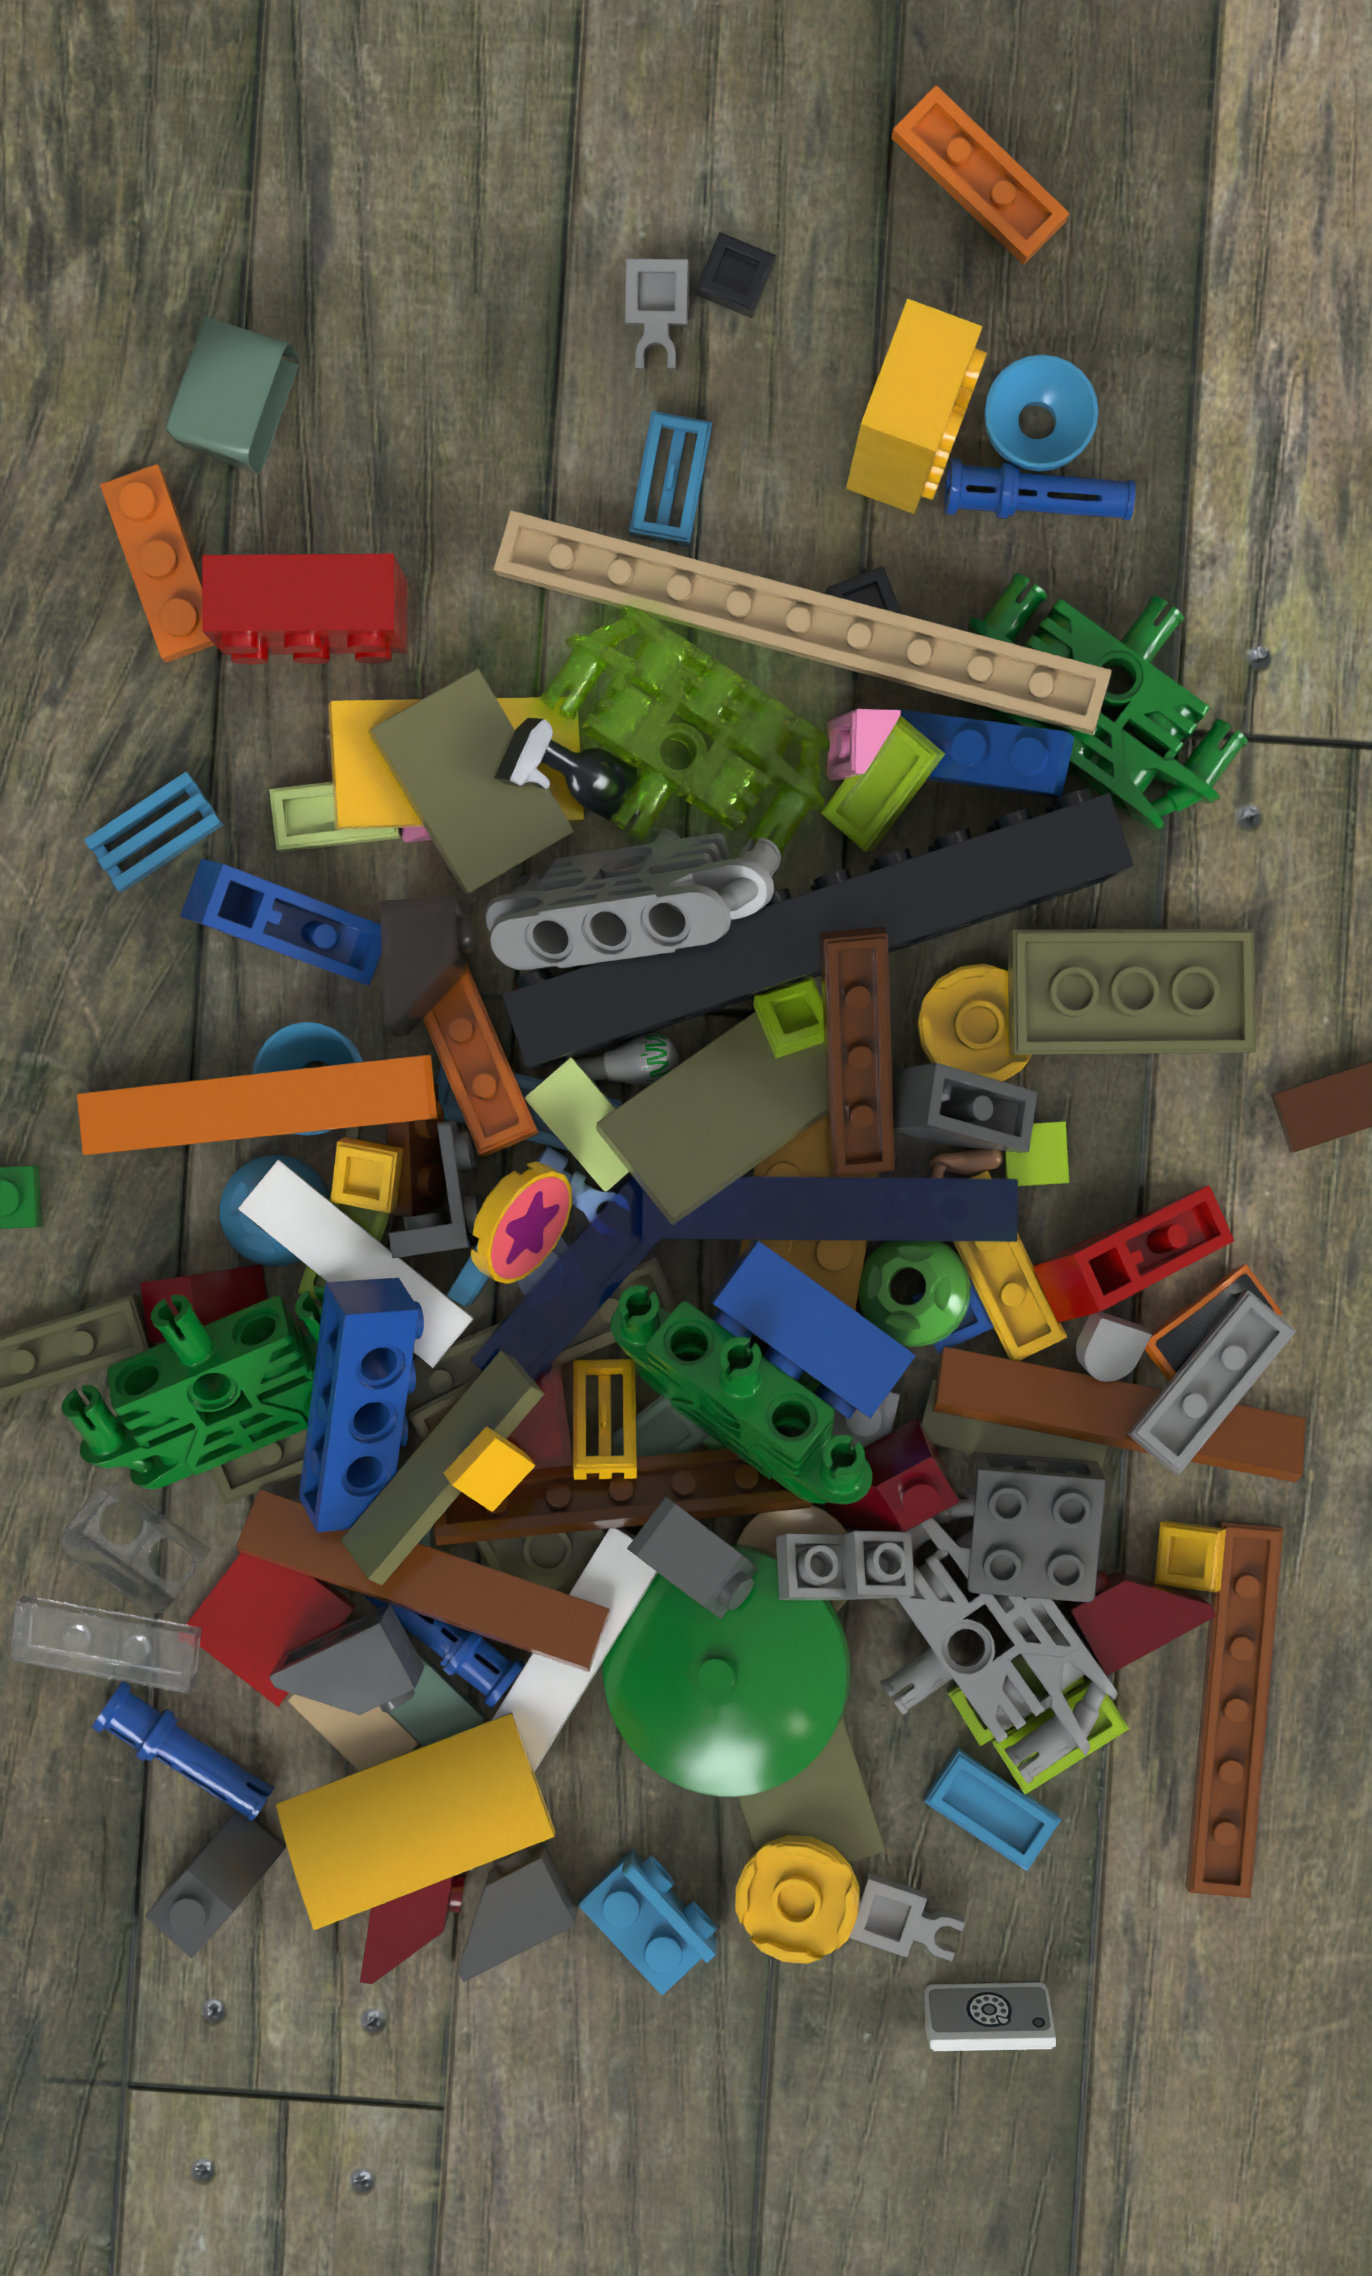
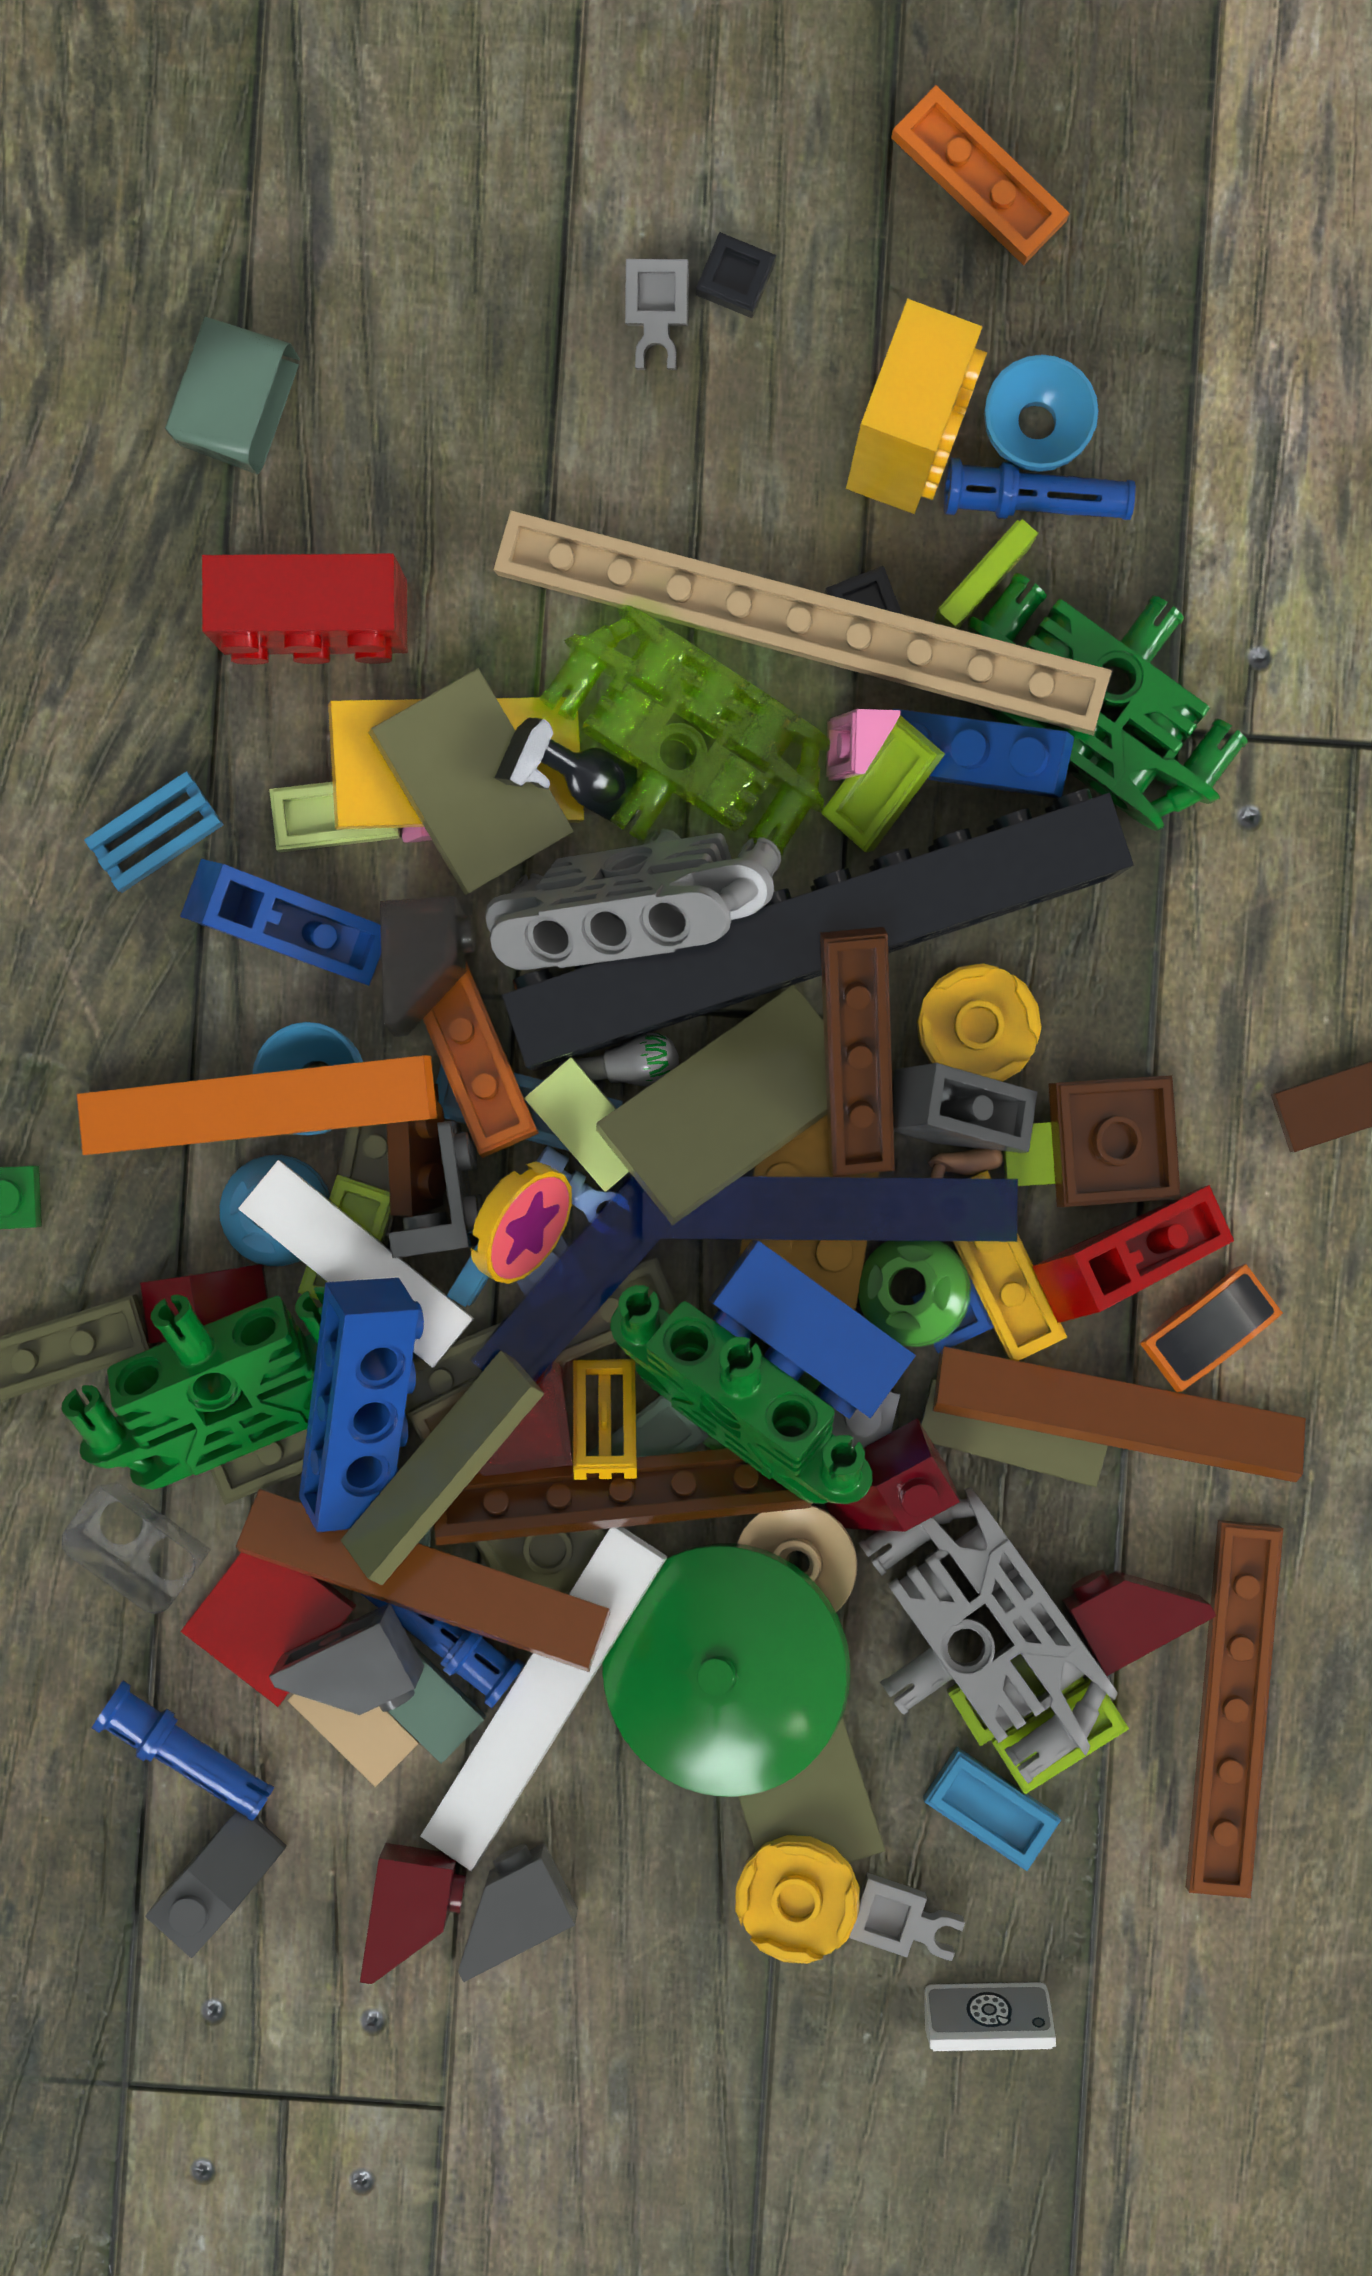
(105, 1644): clear tile -> none
(158, 560): orange plate -> none
(367, 1174): yellow tile -> none
(414, 1821): yellow slope -> none
(489, 1469): yellow tile -> none
(649, 1920): dark azure bracket -> none
(661, 530): dark azure tile -> none
(694, 1559): dark grey slope -> none
(791, 1017): lime tile -> none
(845, 1566): light grey slope -> none
(986, 575): none -> lime tile
(1035, 1526): dark grey bracket -> none
(1110, 1346): light grey tile -> none
(1114, 1141): none -> reddish brown tile
(1131, 991): olive tile -> none
(1190, 1556): yellow tile -> none
(1211, 1382): light grey tile -> none

